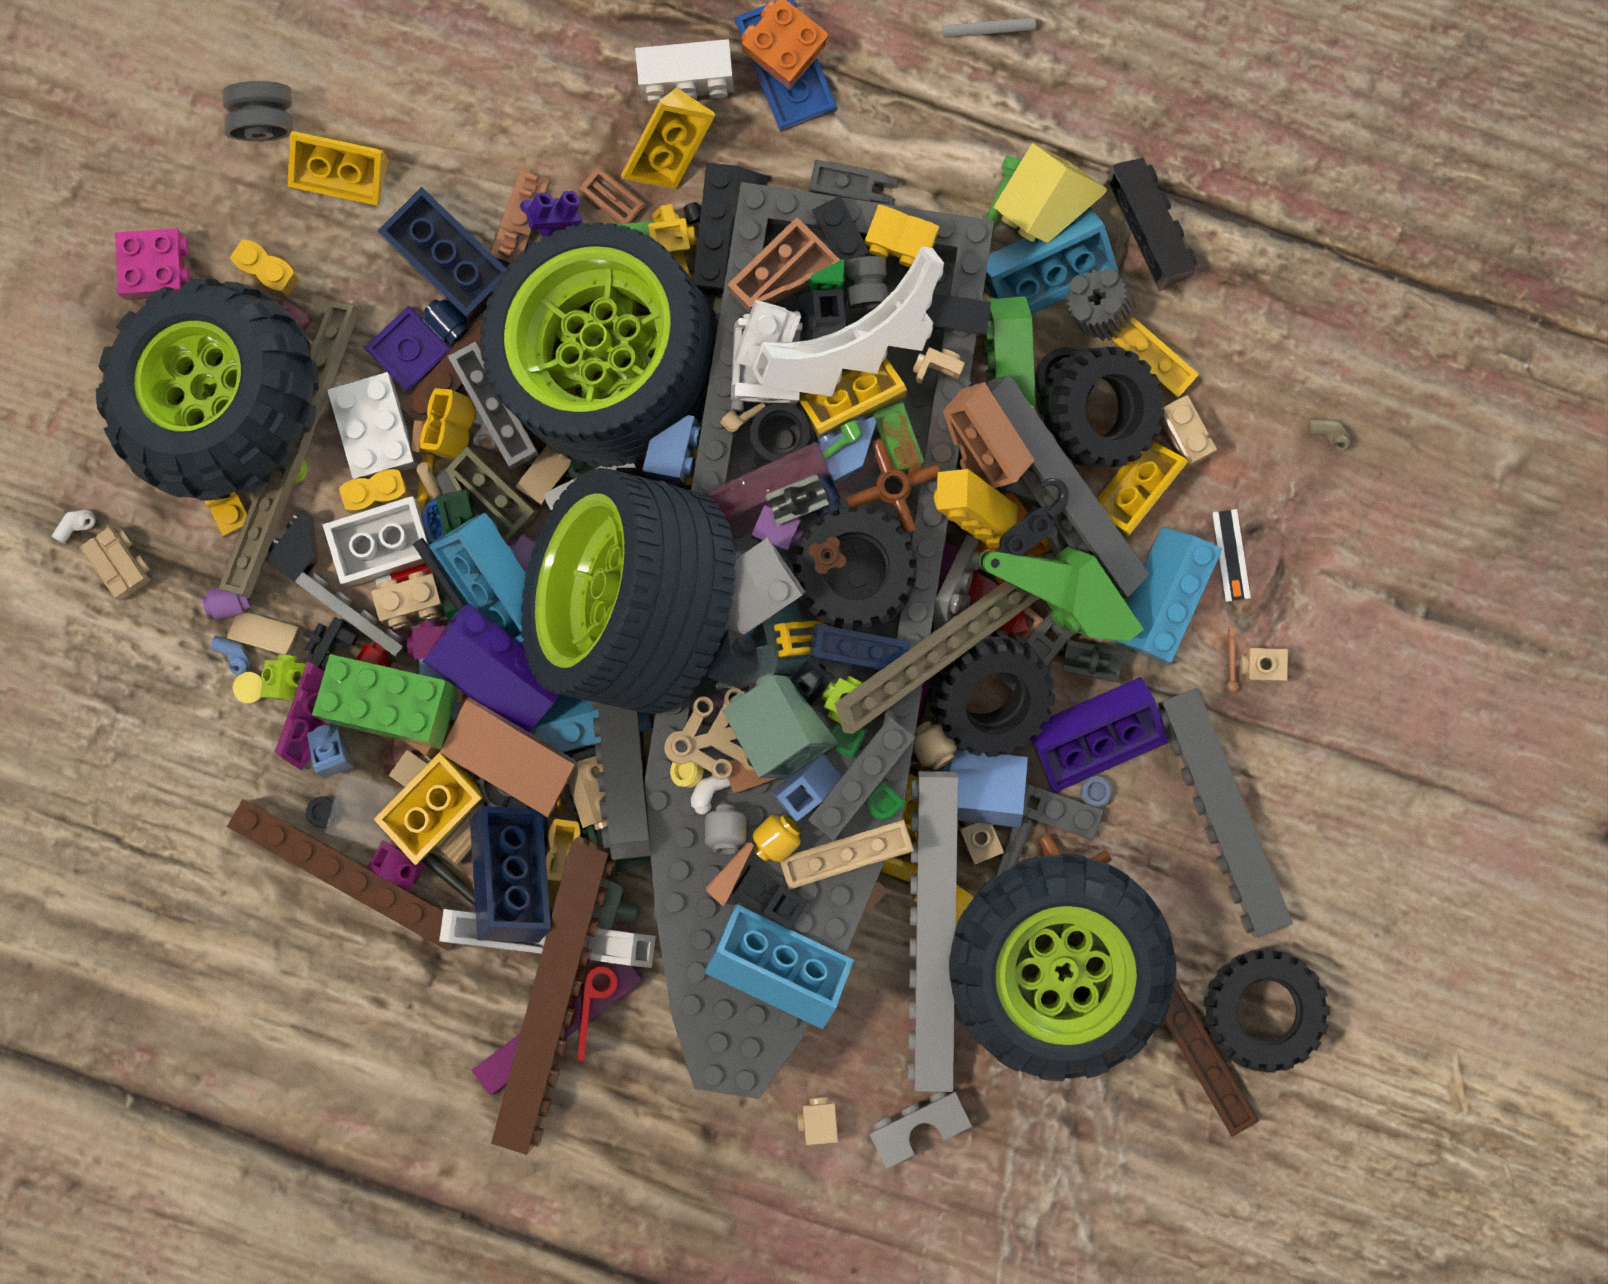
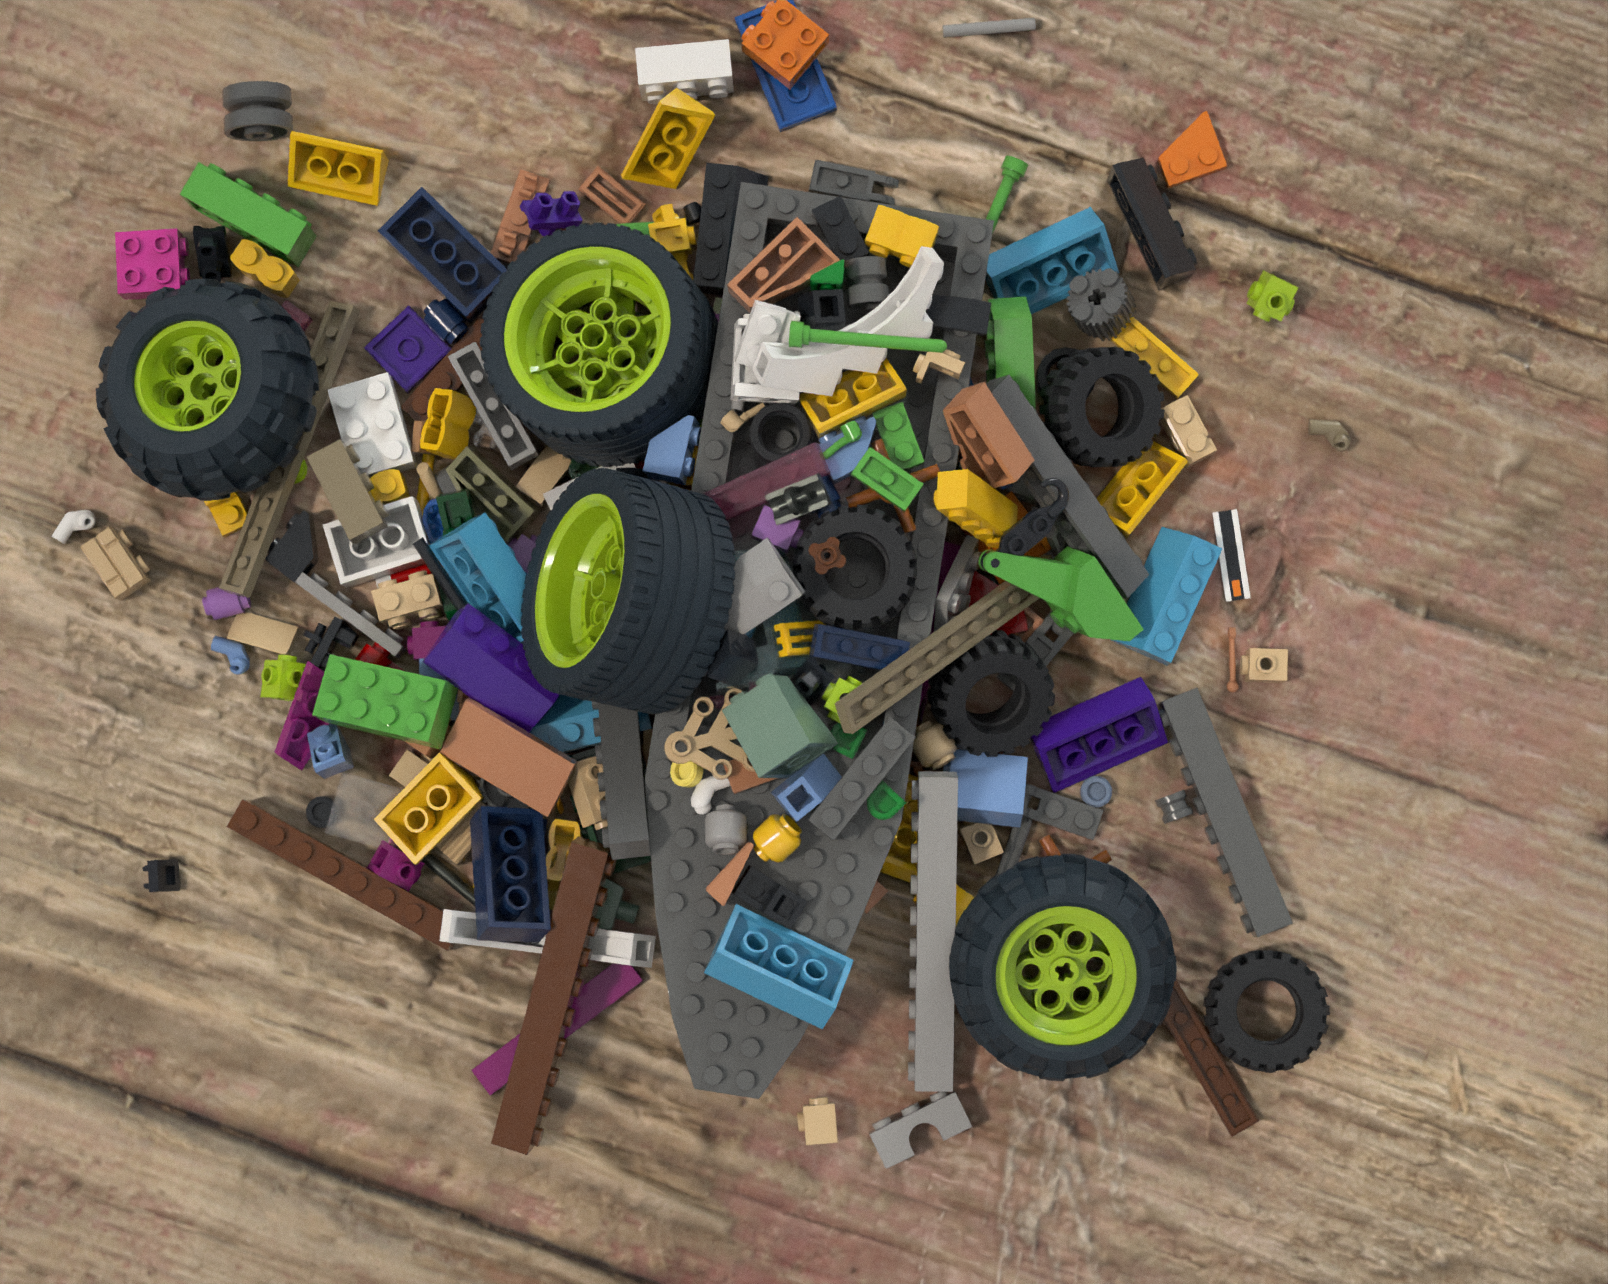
(162, 875): none -> black tile
(212, 252): none -> black hips
(248, 214): none -> bright green brick
(248, 687): light yellow tile -> none
(348, 490): none -> dark tan brick
(599, 982): red door -> none
(803, 335): none -> bright green piece
(846, 854): tan tile -> none
(887, 479): none -> bright green plate
(906, 452): clear orange plate -> none
(1046, 195): light yellow slope -> none
(1092, 661): pearl dark grey hips -> none
(1174, 806): none -> dark grey wheel
(1192, 154): none -> orange wing
(1271, 297): none -> lime brick

